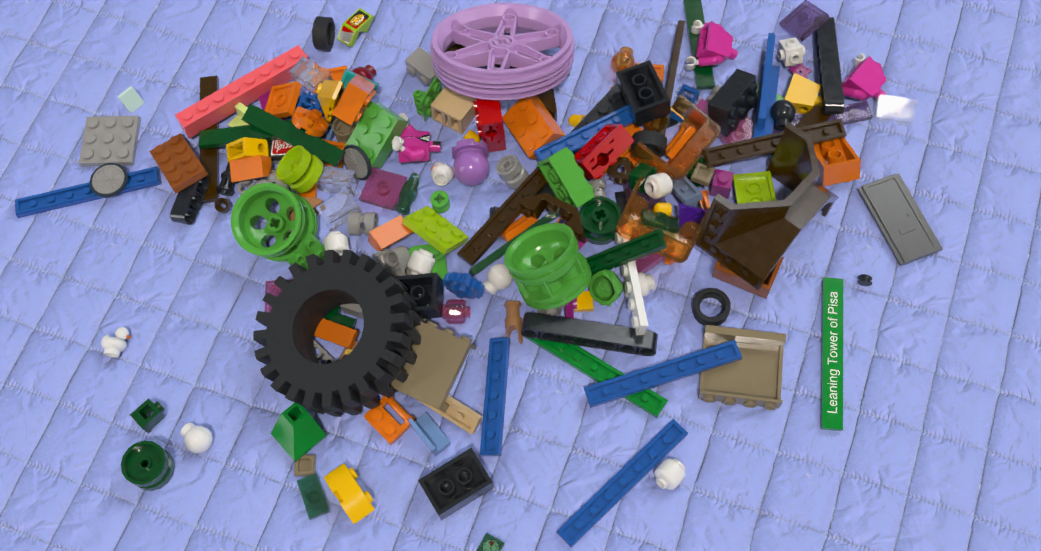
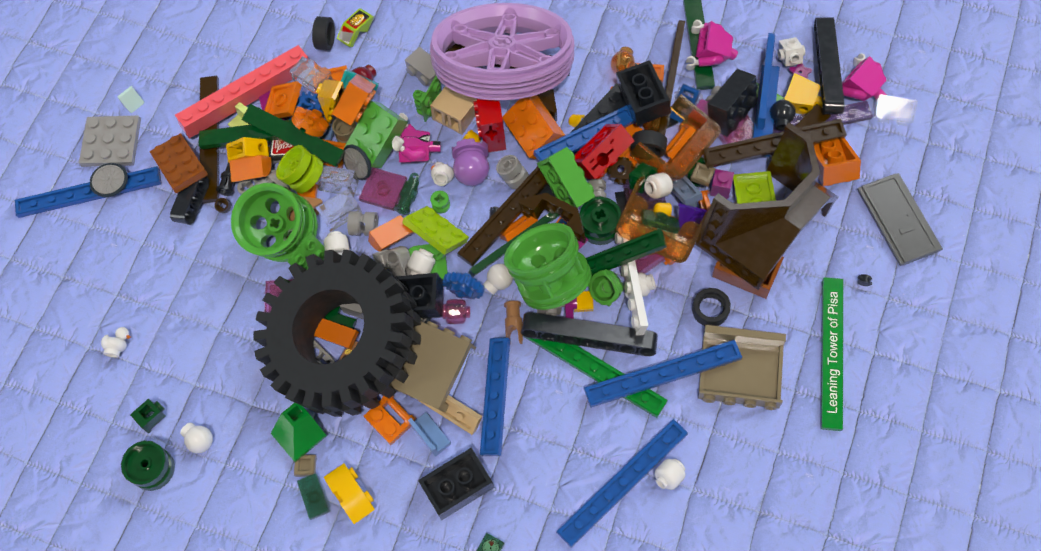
(804, 20): clear purple plate -> none

